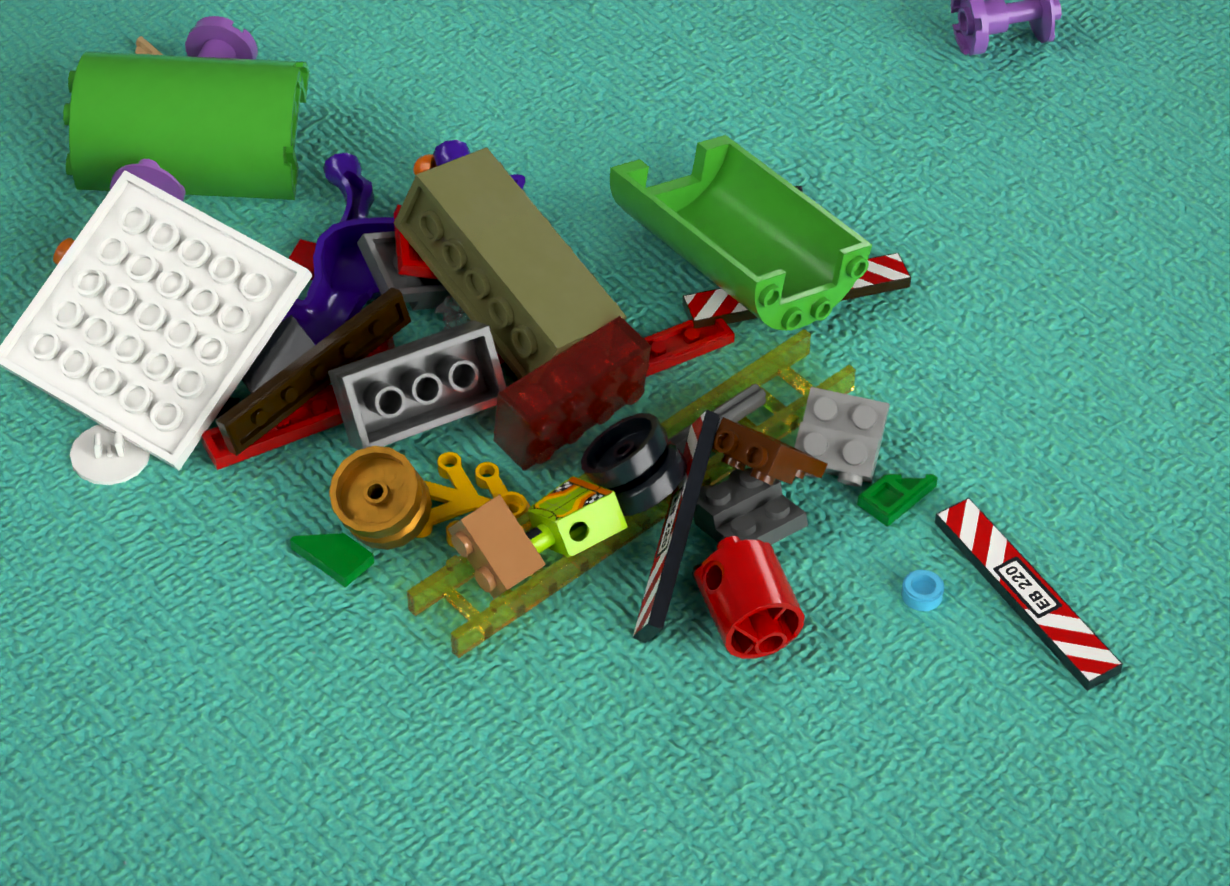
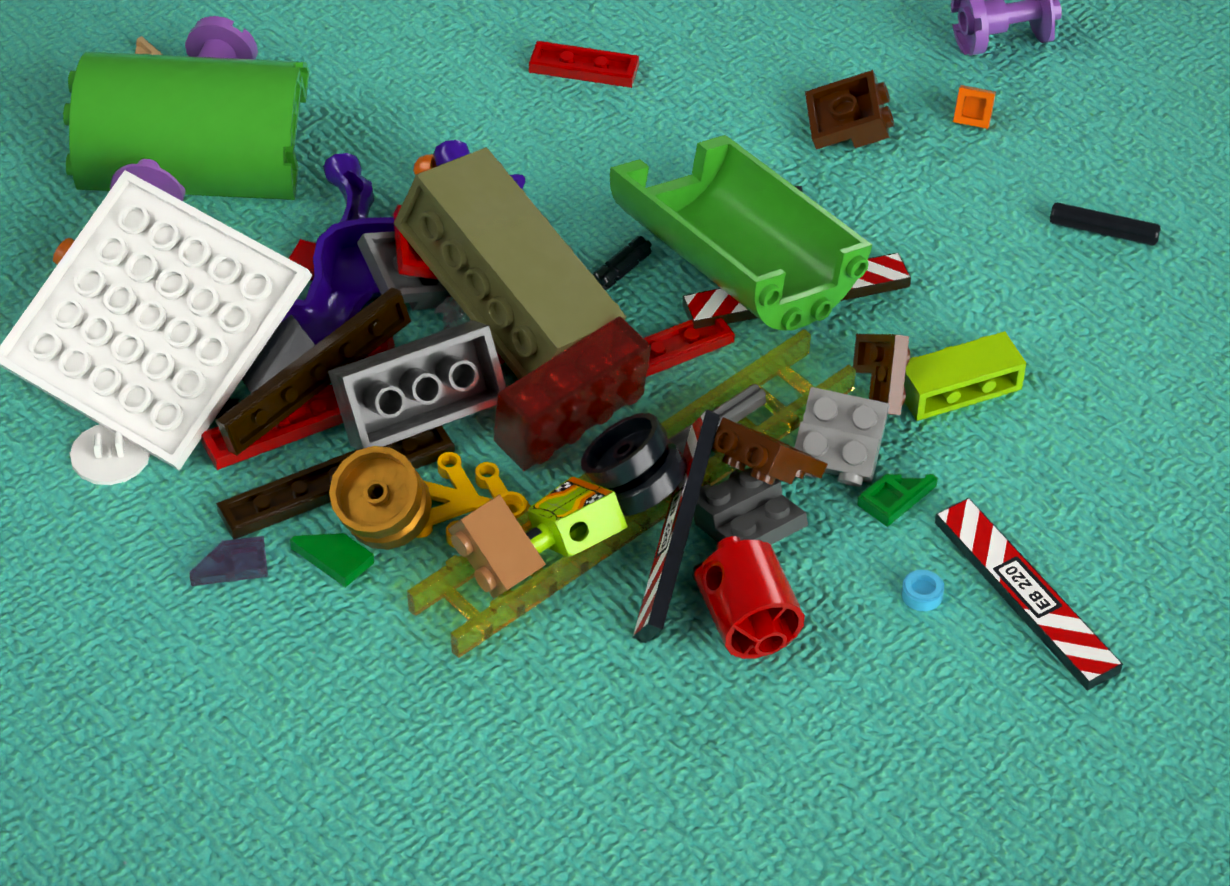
(232, 562): none -> tile
(311, 486): none -> dark brown tile
(584, 64): none -> red tile
(623, 262): none -> black axle
(849, 110): none -> reddish brown plate
(886, 360): none -> reddish brown plate
(963, 375): none -> lime brick
(974, 106): none -> orange tile
(1105, 223): none -> black axle

